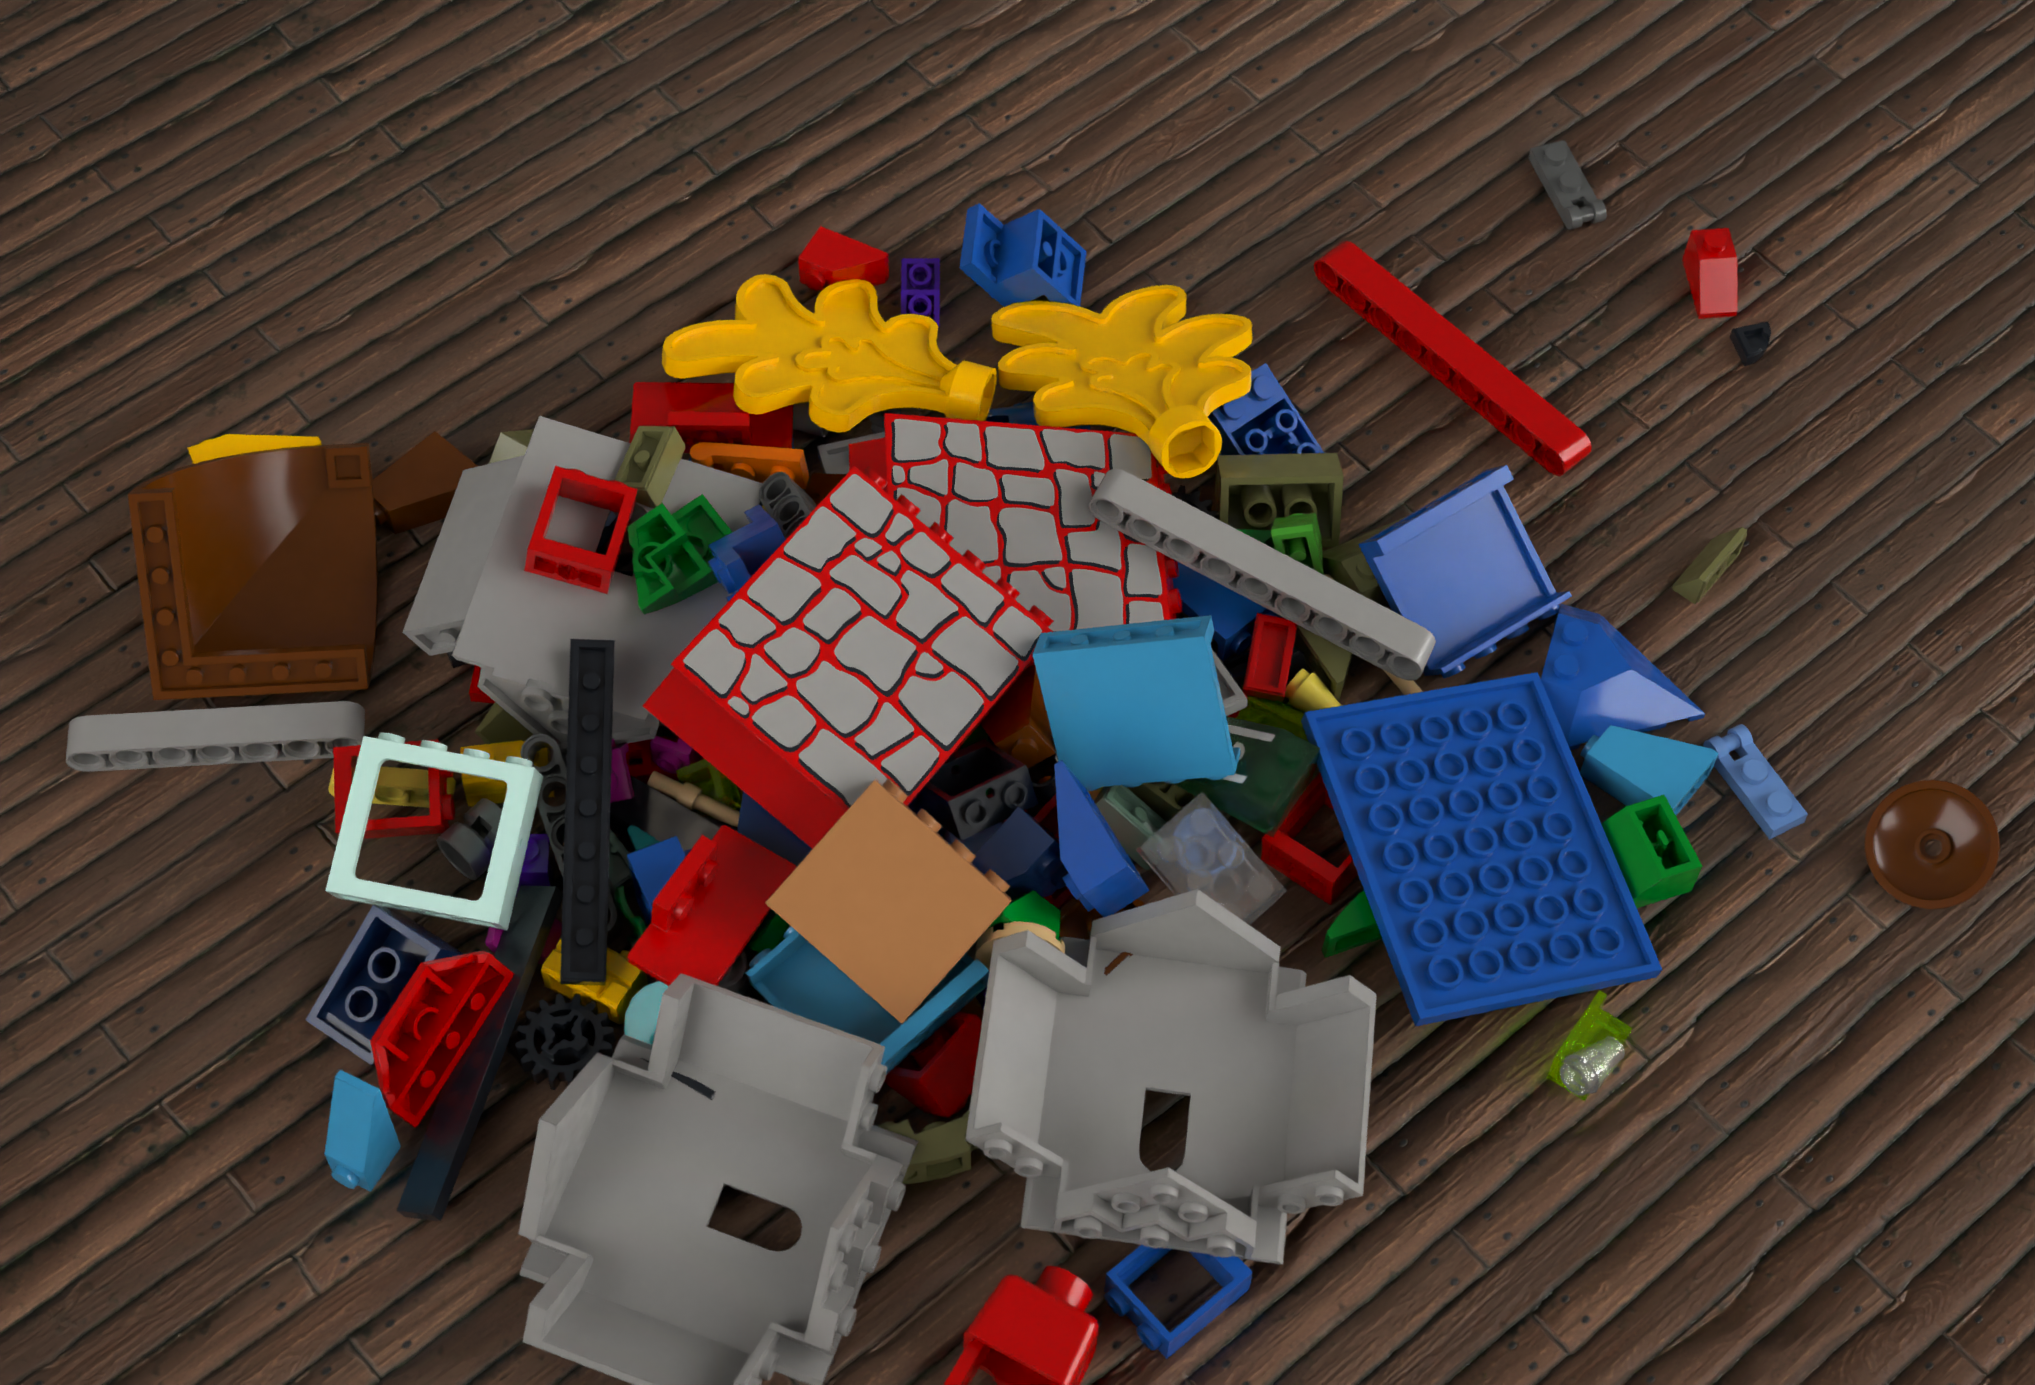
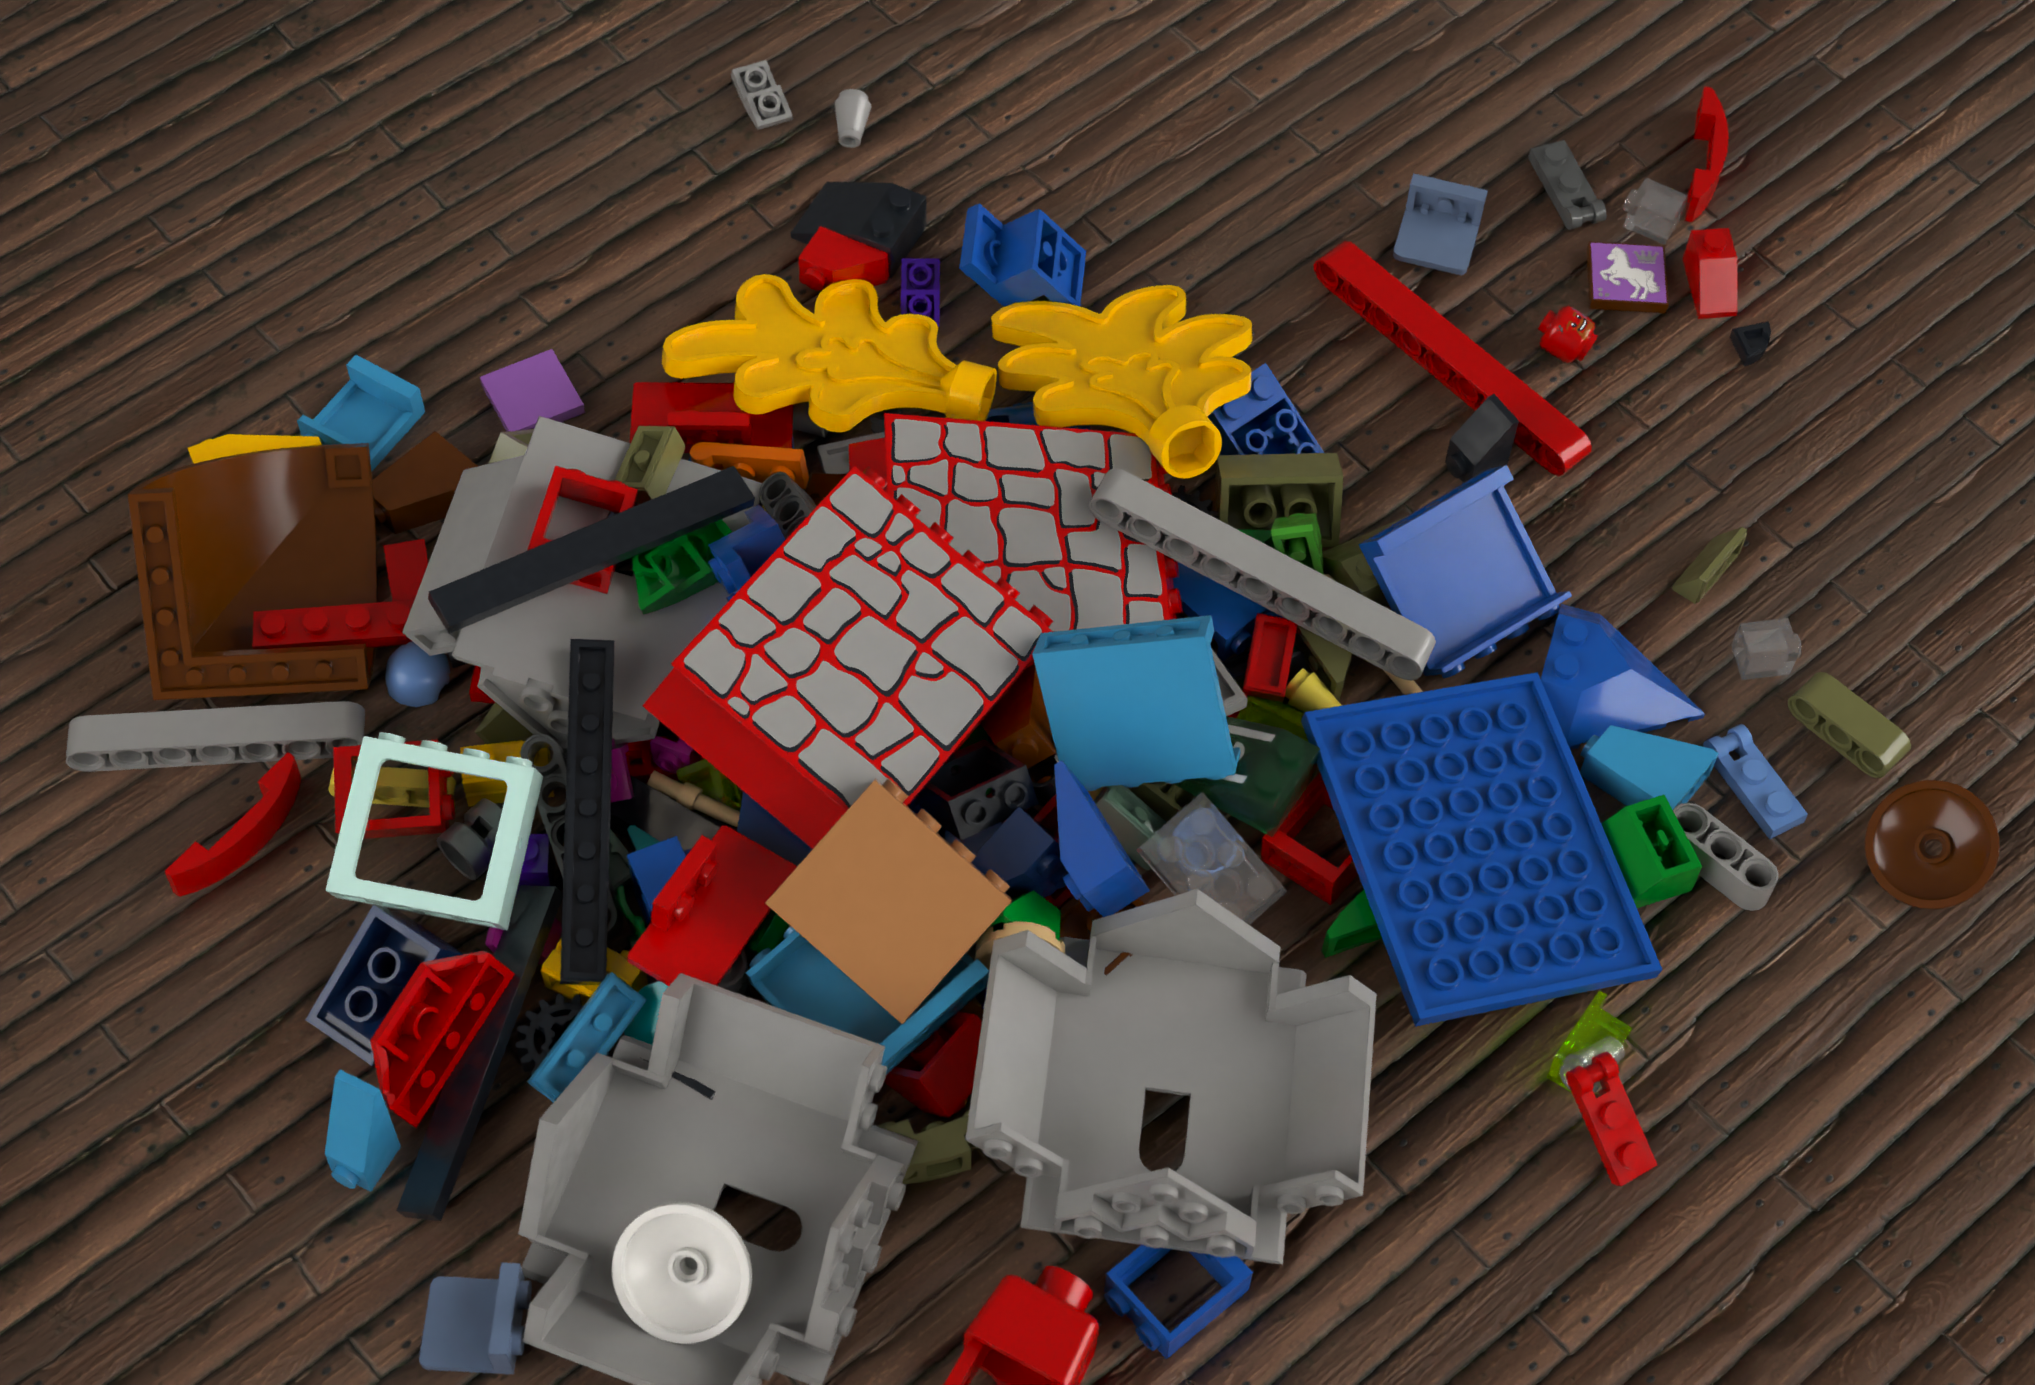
(203, 867): none -> red slope
(332, 625): none -> red plate
(369, 409): none -> dark azure panel
(405, 568): none -> red slope
(416, 677): none -> medium blue hair
(476, 1322): none -> sand blue bracket
(532, 390): none -> medium lavender tile
(590, 549): none -> black tile
(591, 1032): none -> dark azure tile
(665, 1293): none -> white dish
(761, 95): none -> light grey slope
(851, 115): none -> light grey cone
(870, 213): none -> black slope
(1440, 224): none -> sand blue bracket
(1482, 440): none -> black slope
(1567, 334): none -> red head
(1611, 1119): none -> red plate
(1627, 277): none -> tile
(1654, 210): none -> clear brick
(1712, 127): none -> red slope
(1741, 863): none -> light grey beam
(1766, 648): none -> clear brick
(1849, 724): none -> olive beam

